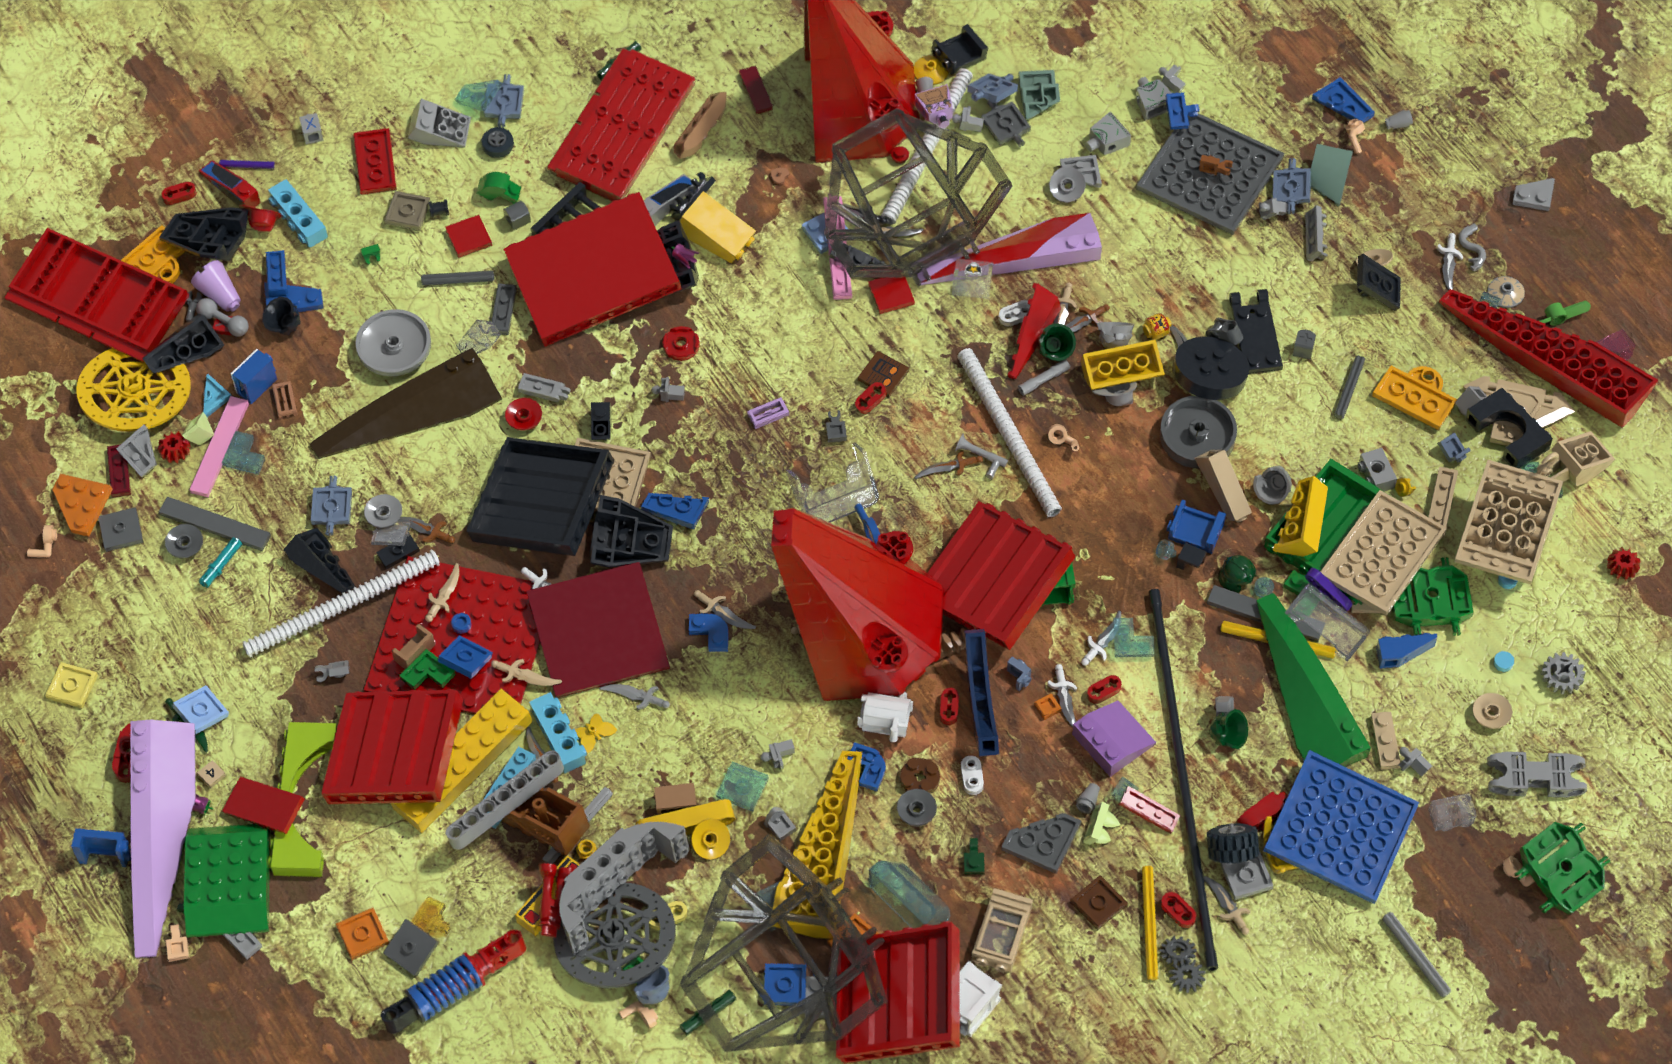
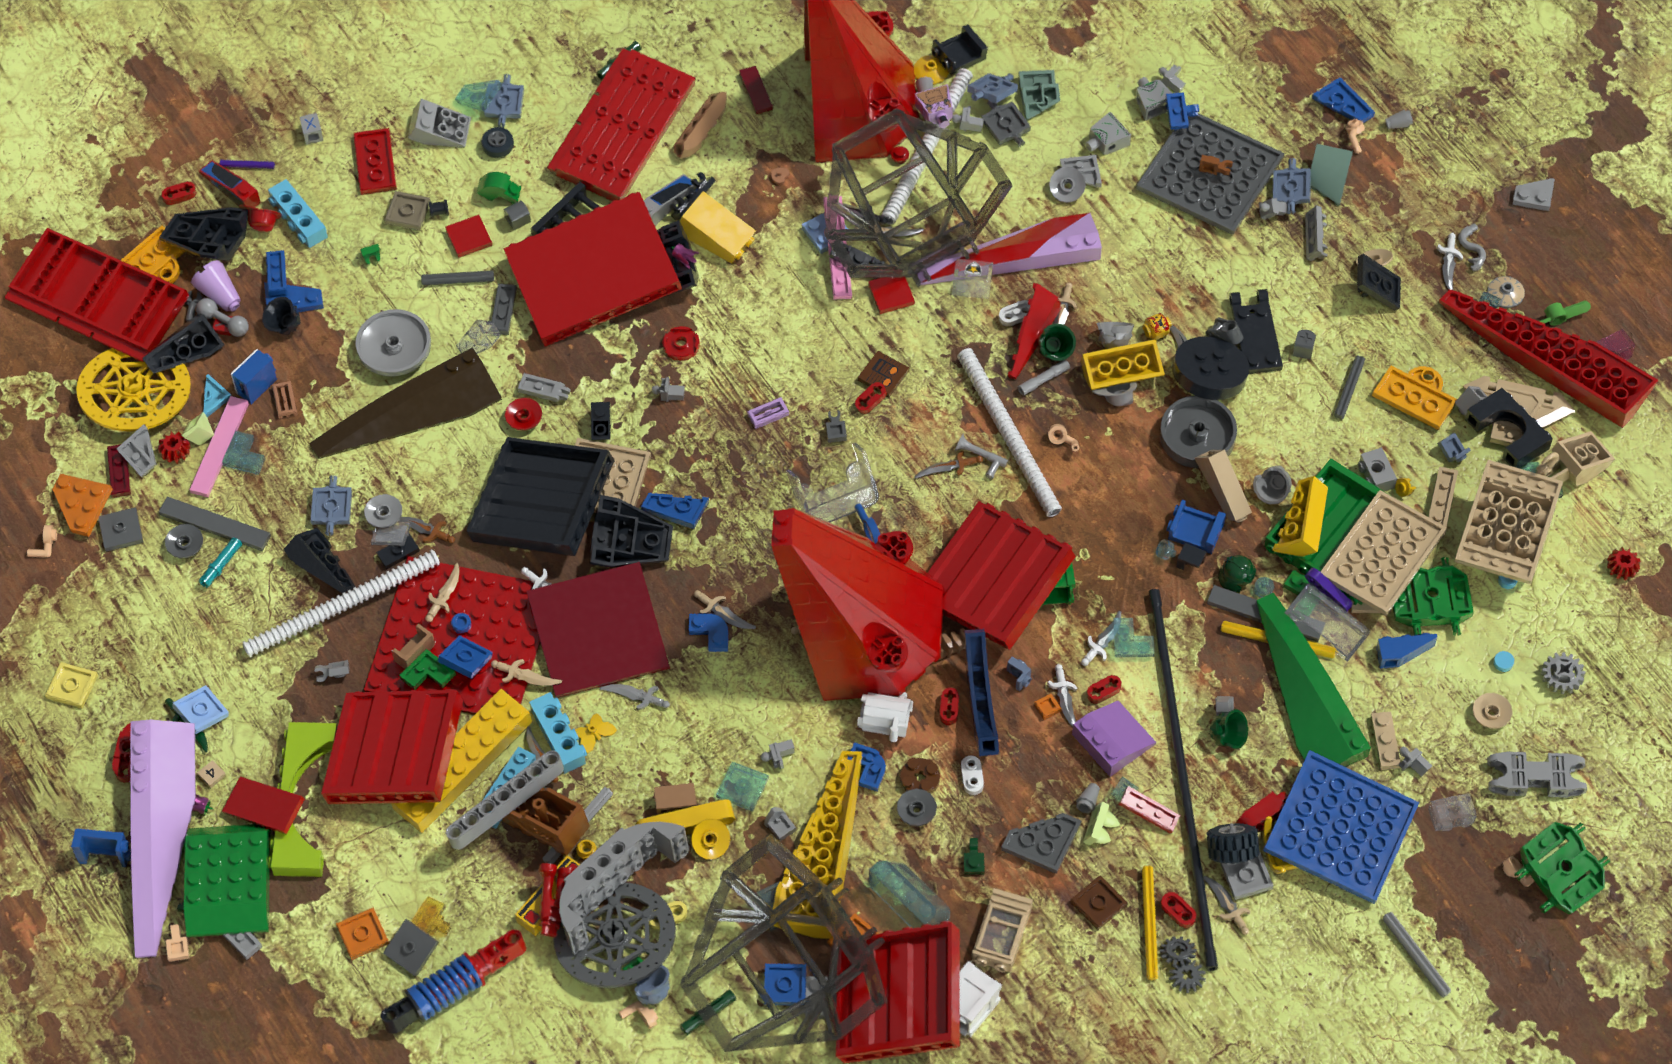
(1090, 316): dark orange piece -> none

